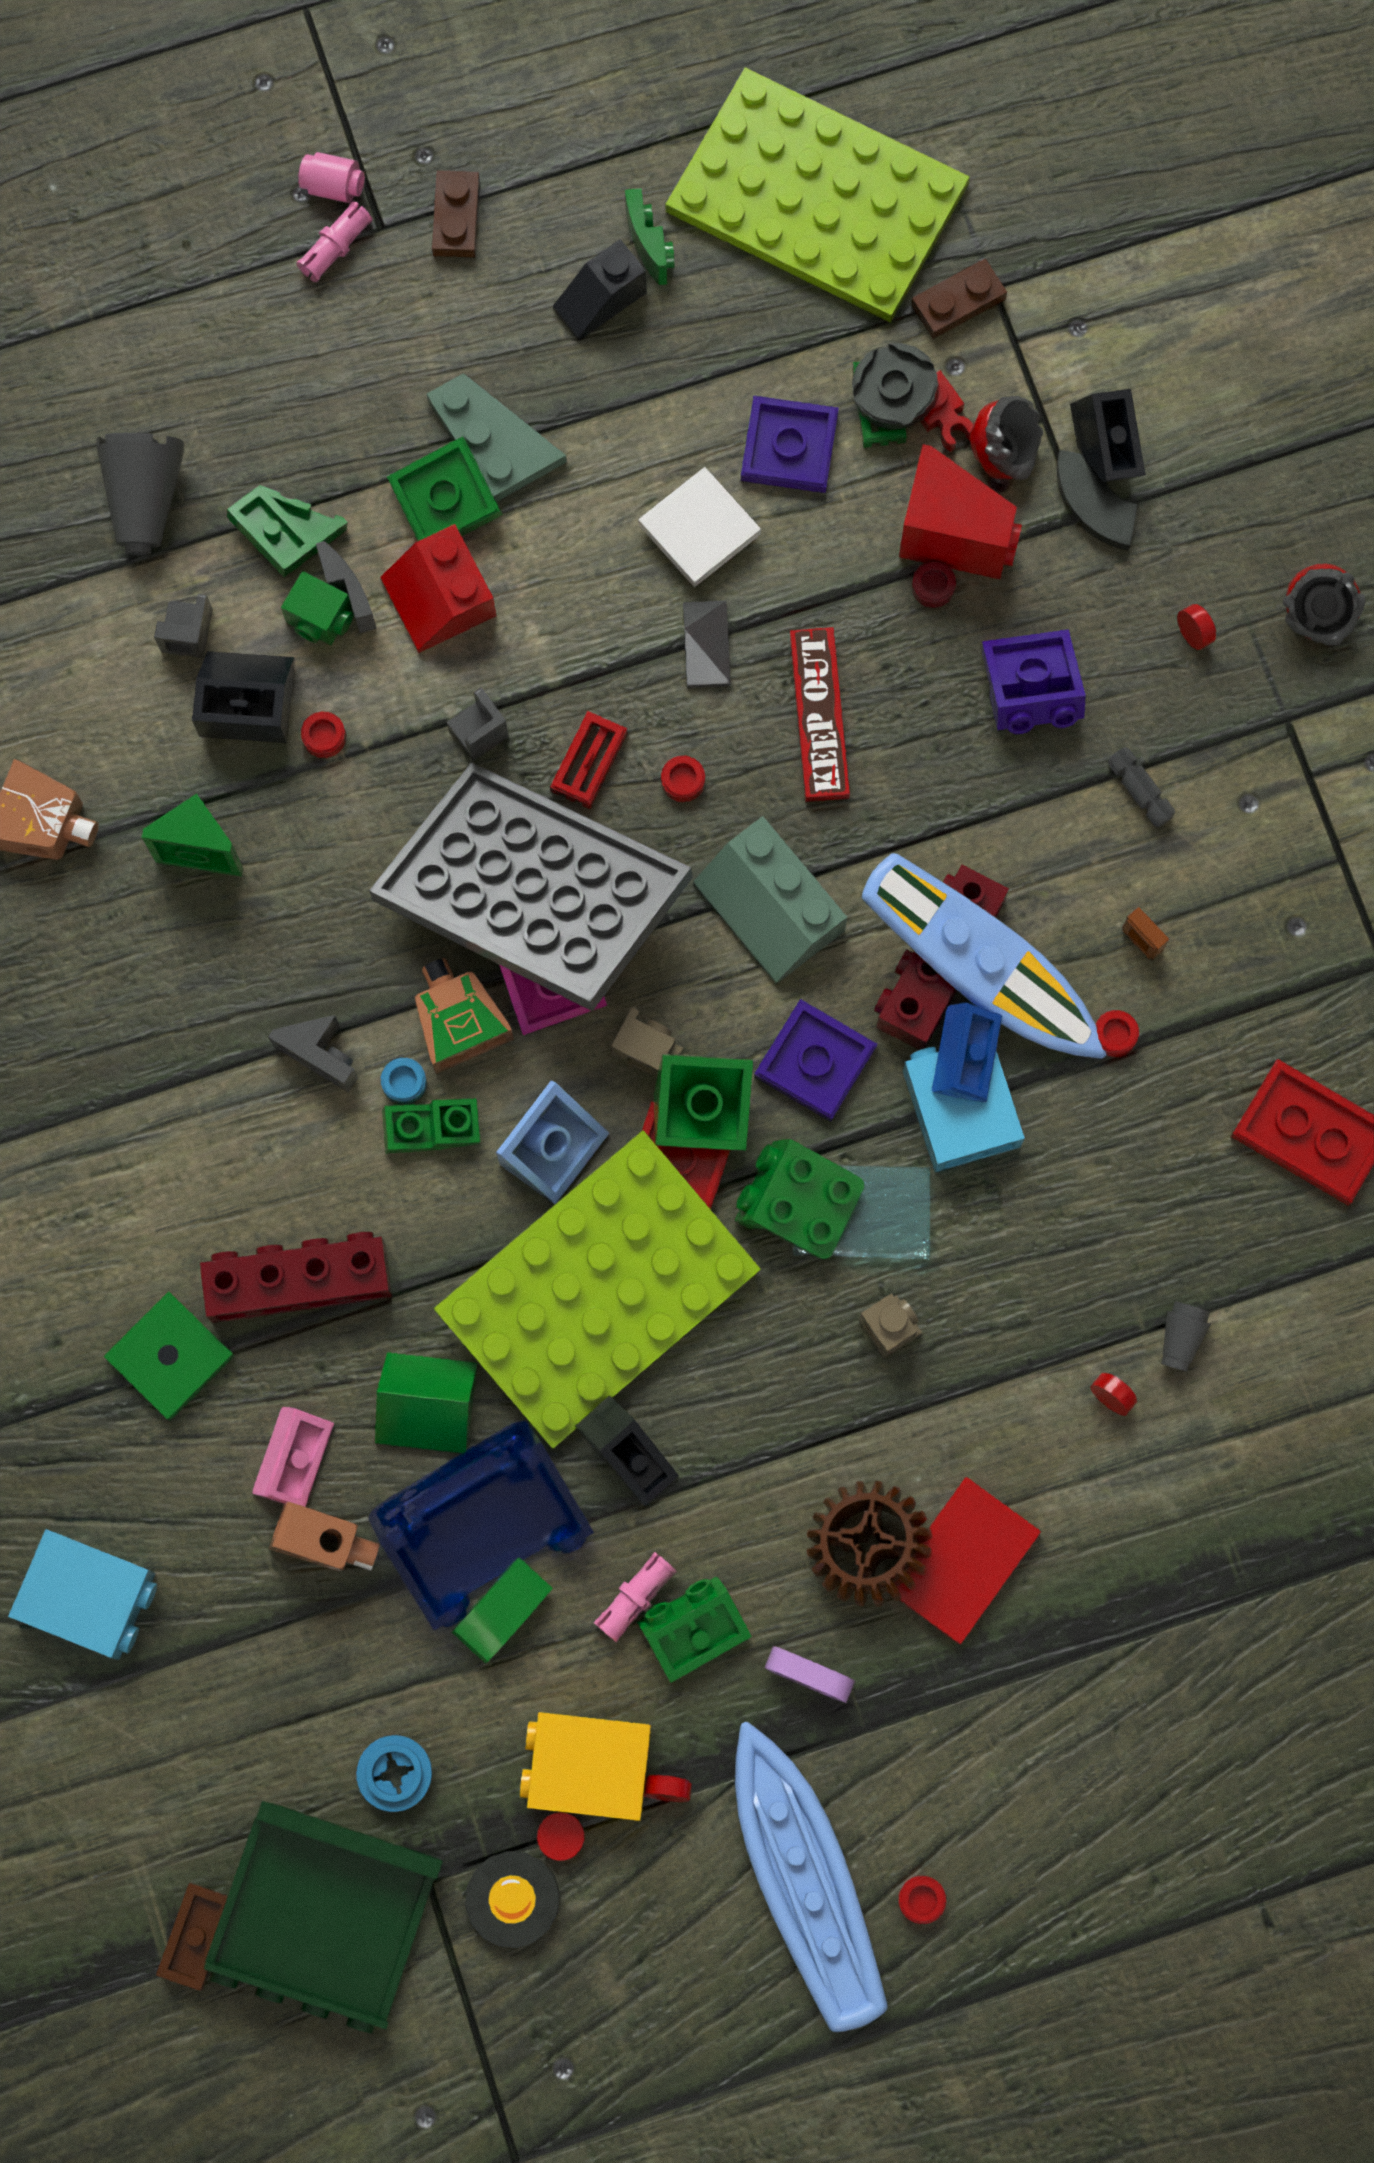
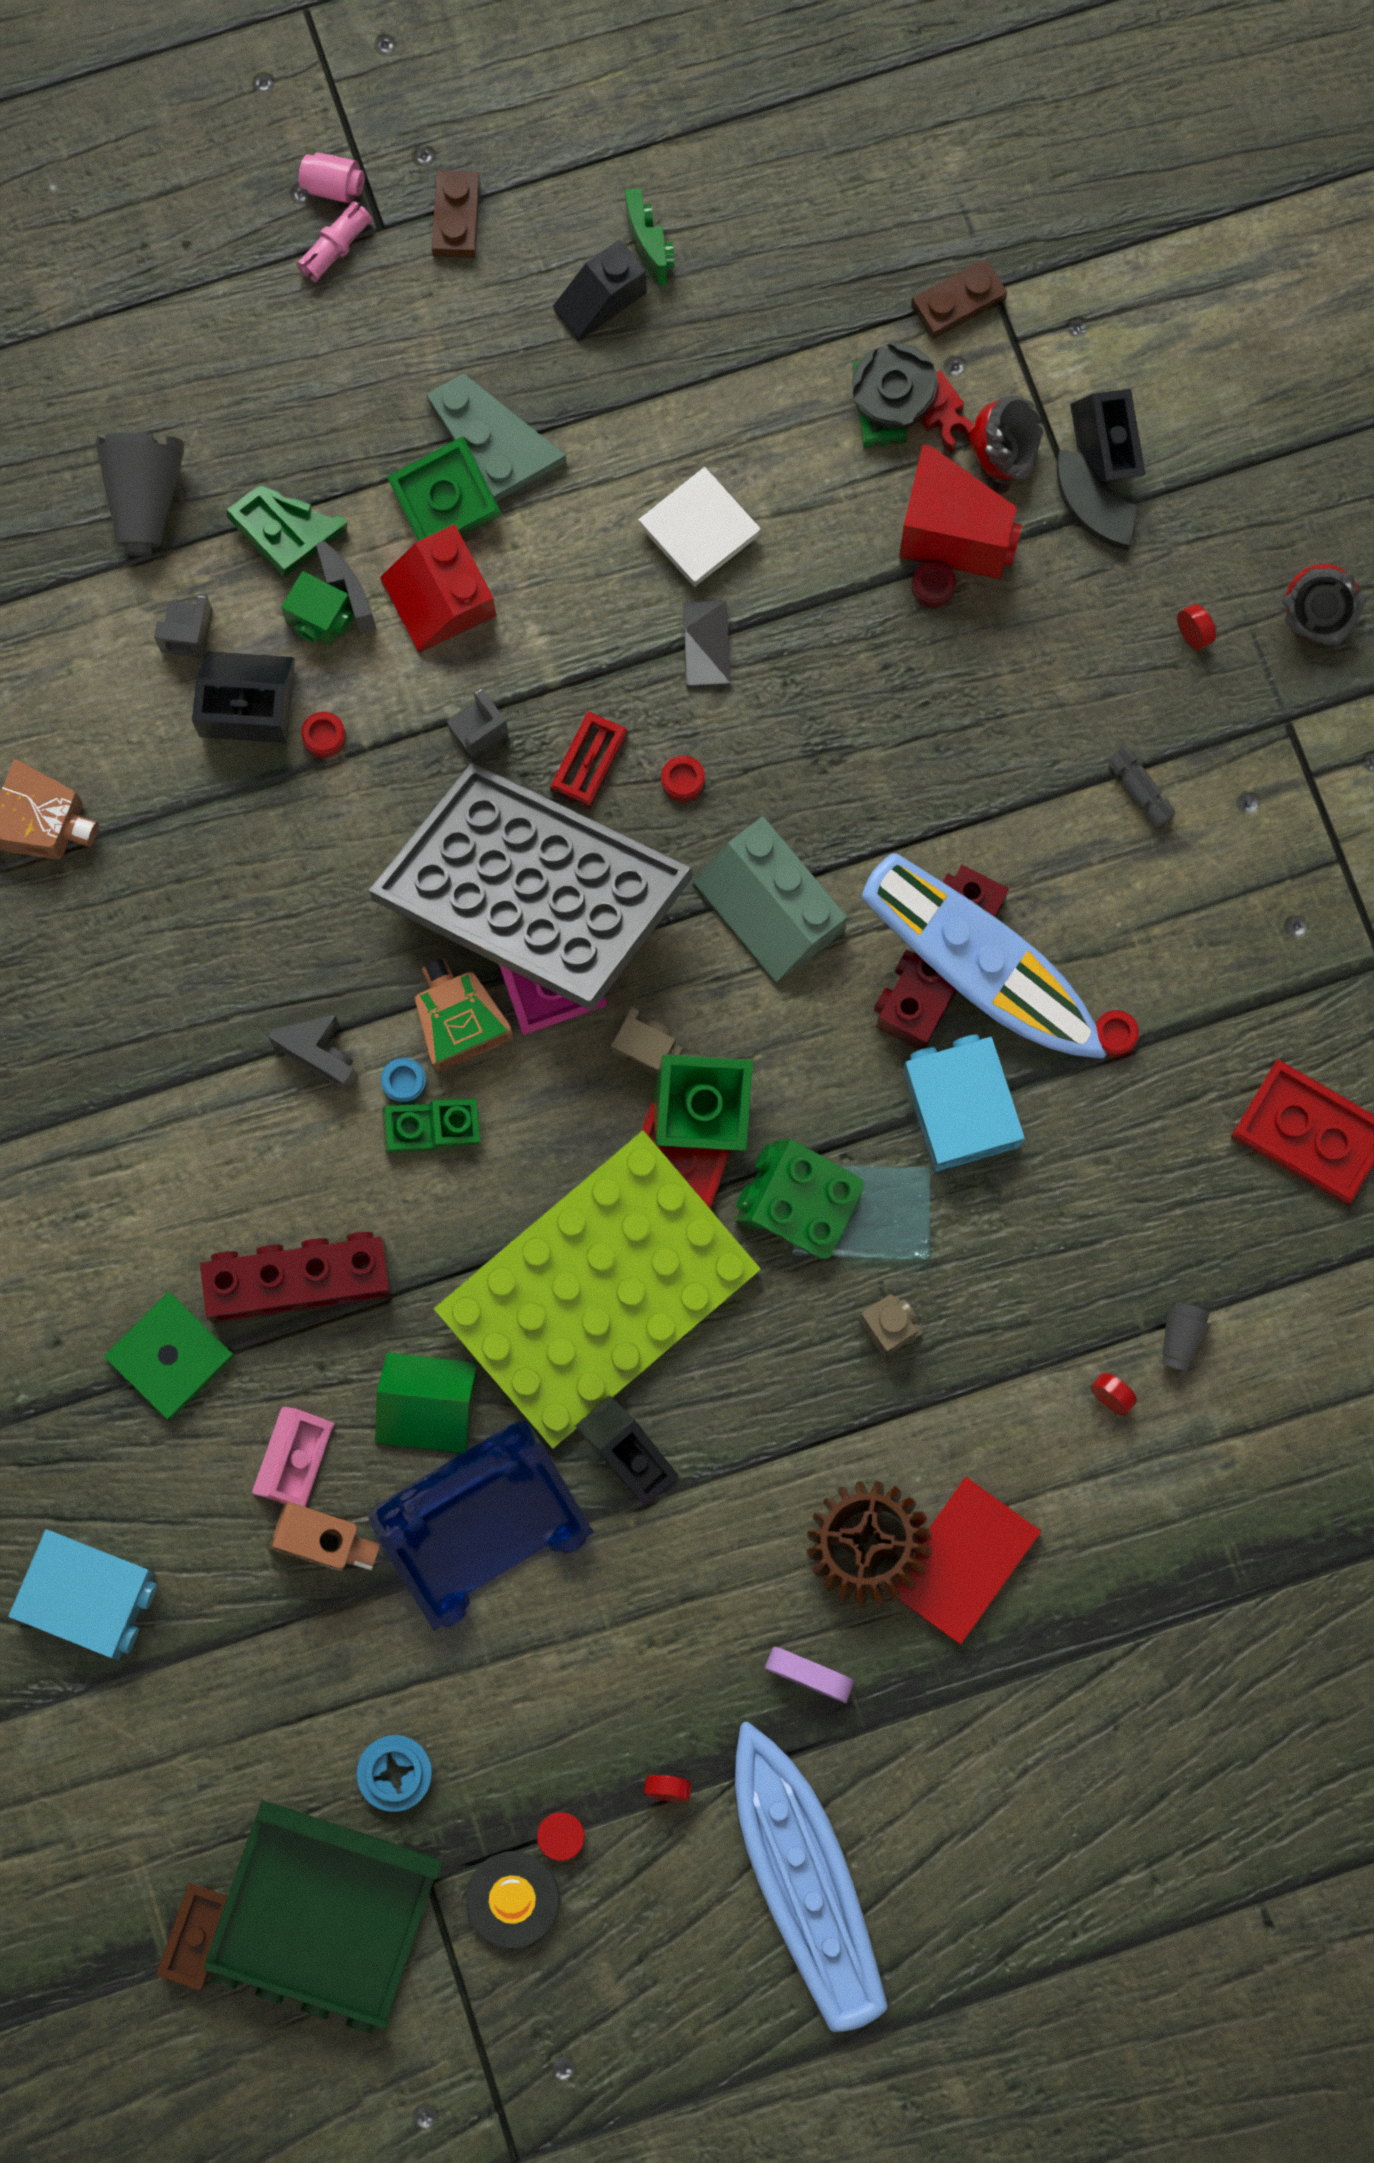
(192, 839): green slope -> none
(502, 1610): green slope -> none
(551, 1143): light blue slope -> none
(586, 1766): yellow brick -> none
(635, 1597): bright pink pin -> none
(693, 1628): green bracket -> none
(789, 444): dark purple tile -> none
(815, 1060): dark purple tile -> none
(817, 194): lime plate -> none
(819, 714): tile -> none
(922, 1899): red tile -> none
(967, 1052): blue slope -> none
(1034, 681): dark purple plate -> none
(1145, 934): dark orange tile -> none

